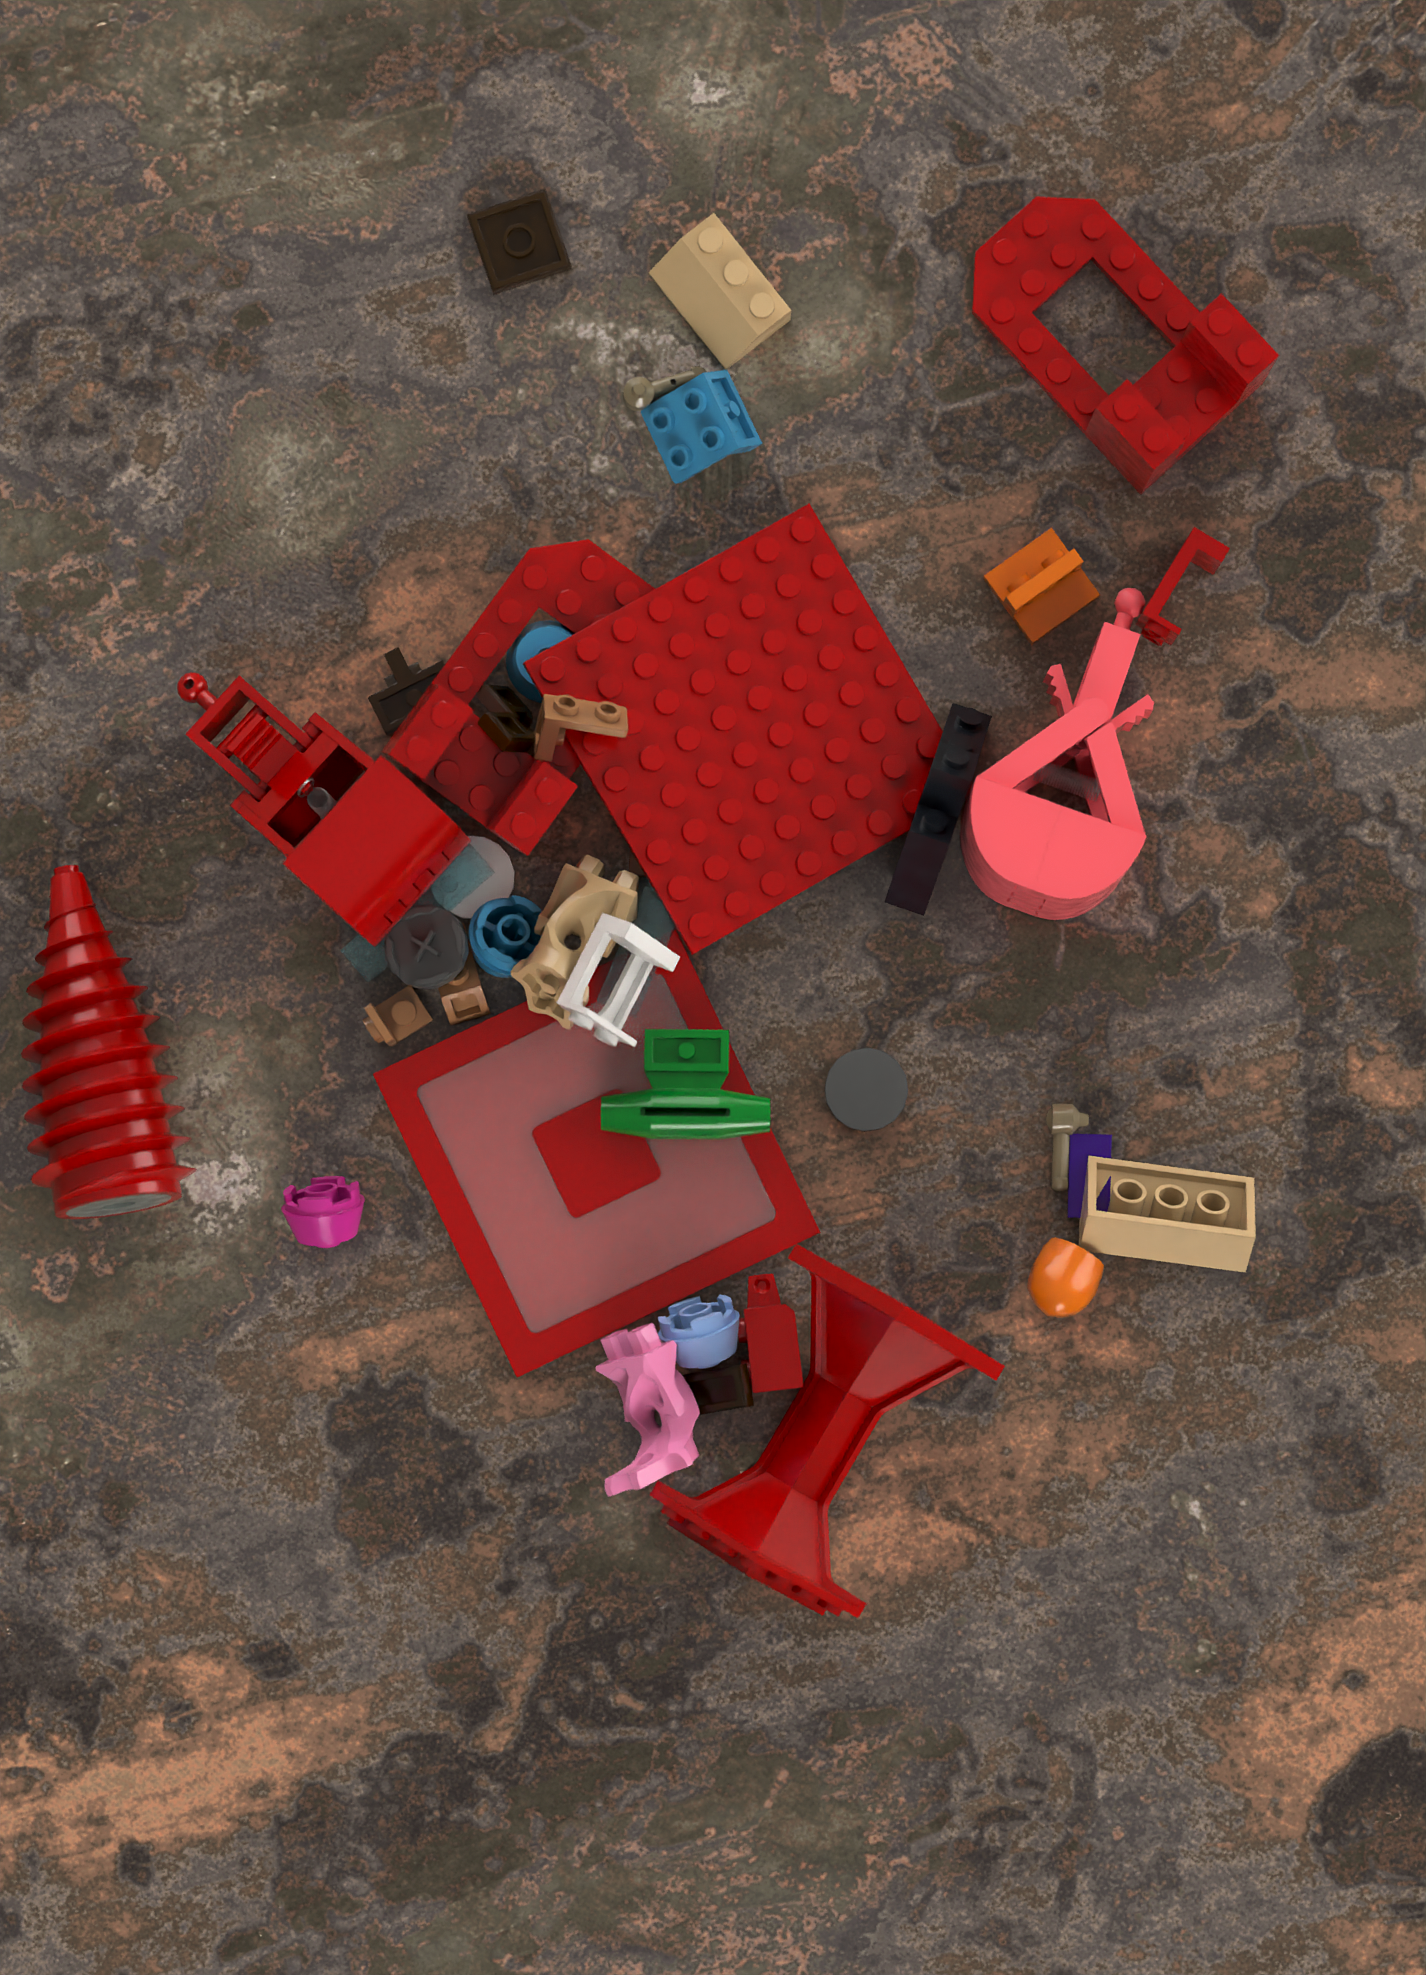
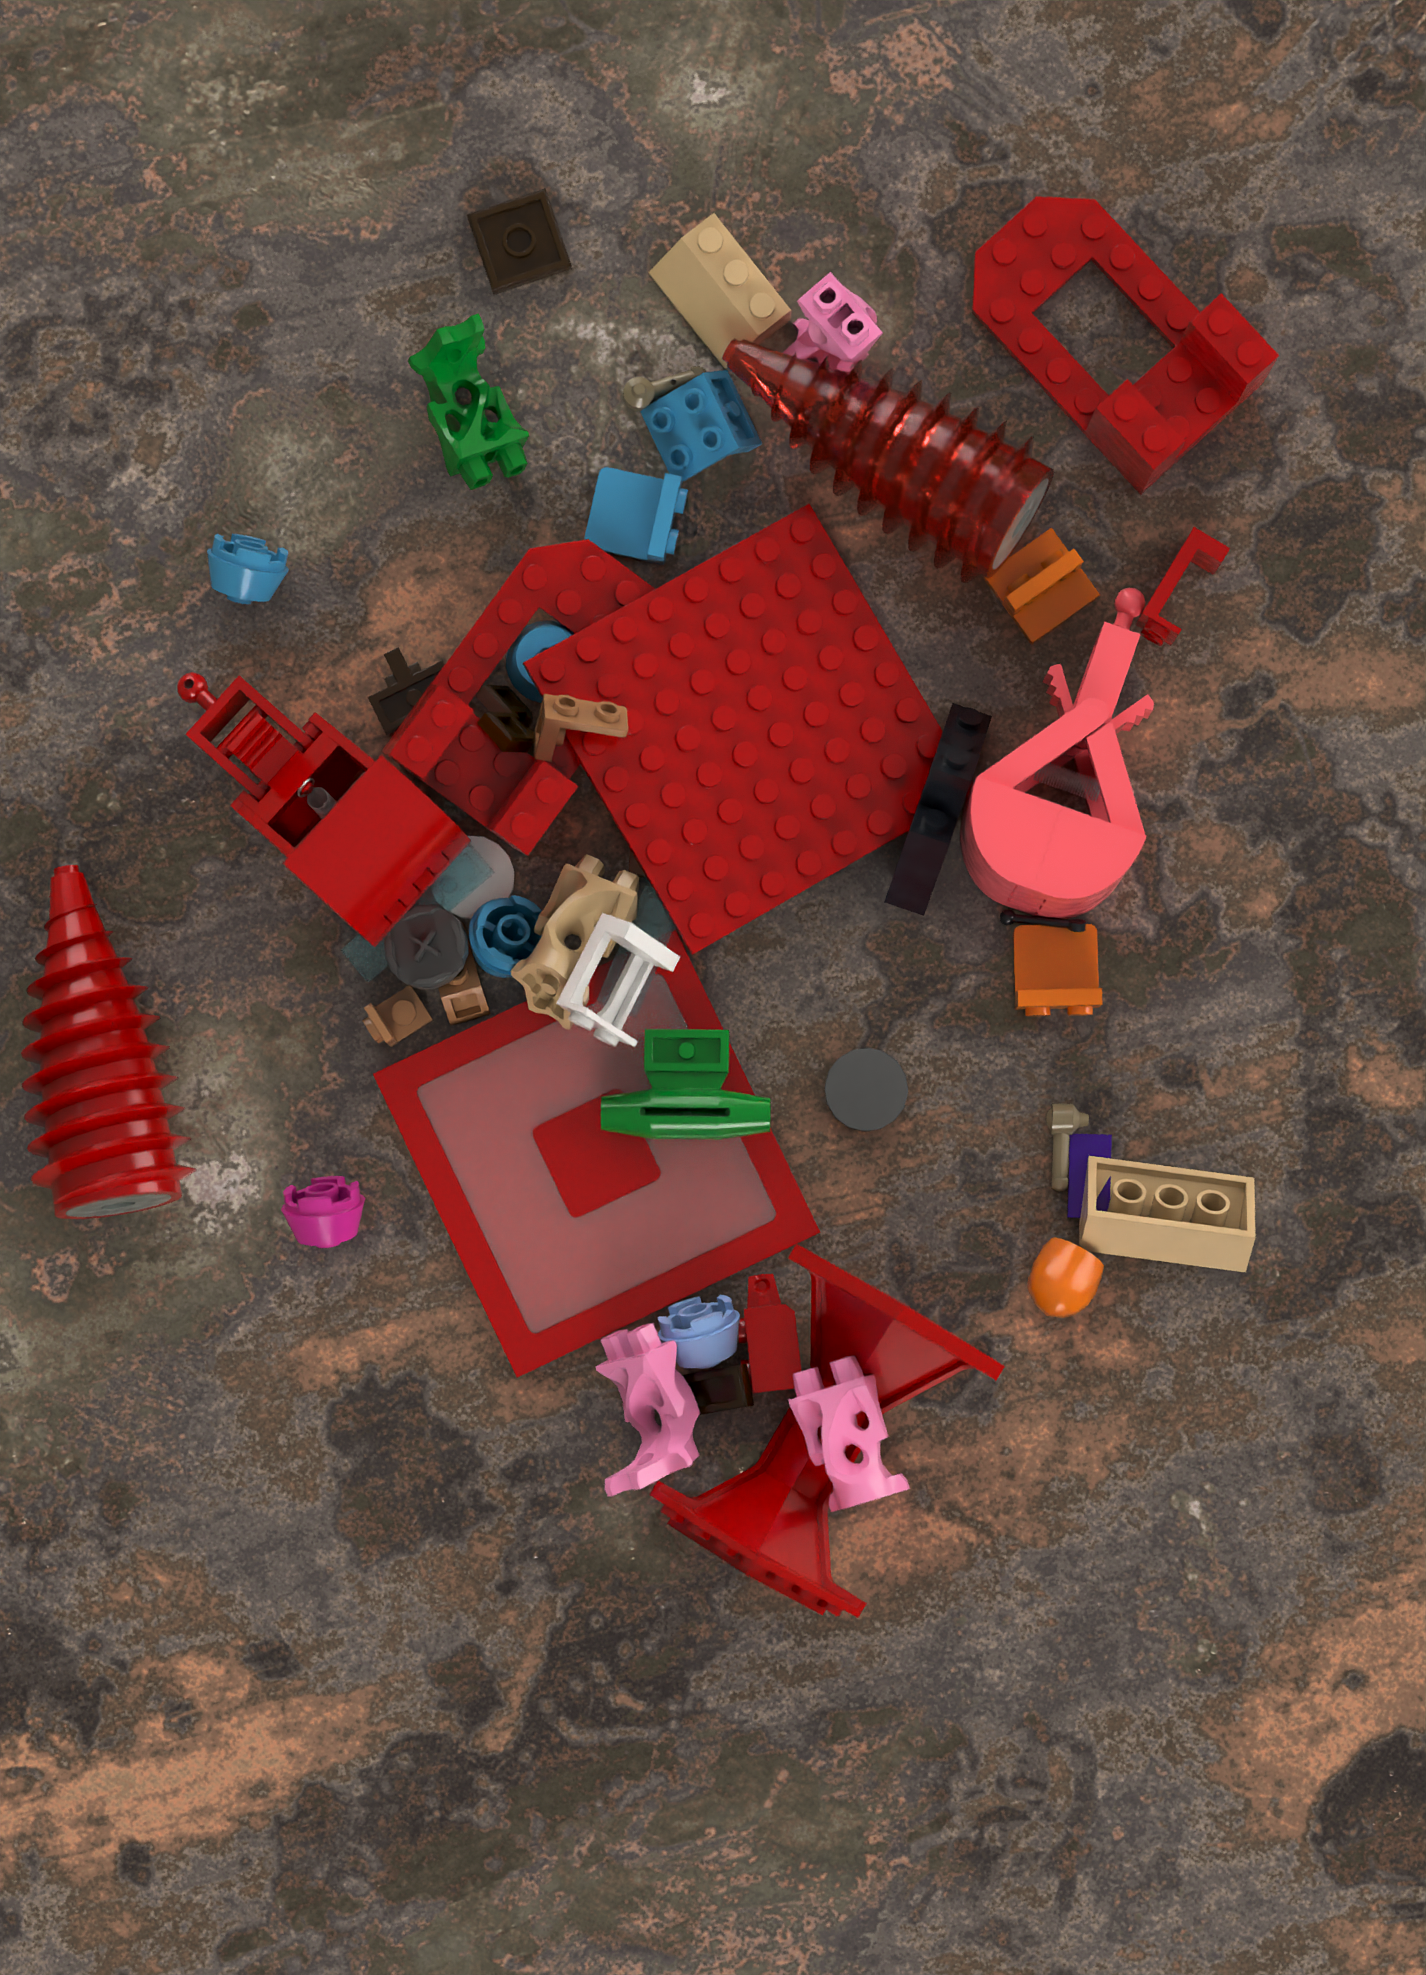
(245, 568): none -> dark azure cone
(463, 430): none -> green hips
(636, 514): none -> dark azure bracket
(836, 1412): none -> bright pink hips
(837, 325): none -> bright pink hips
(905, 455): none -> clear red cone
(1008, 917): none -> black hinge
(1056, 970): none -> orange bracket

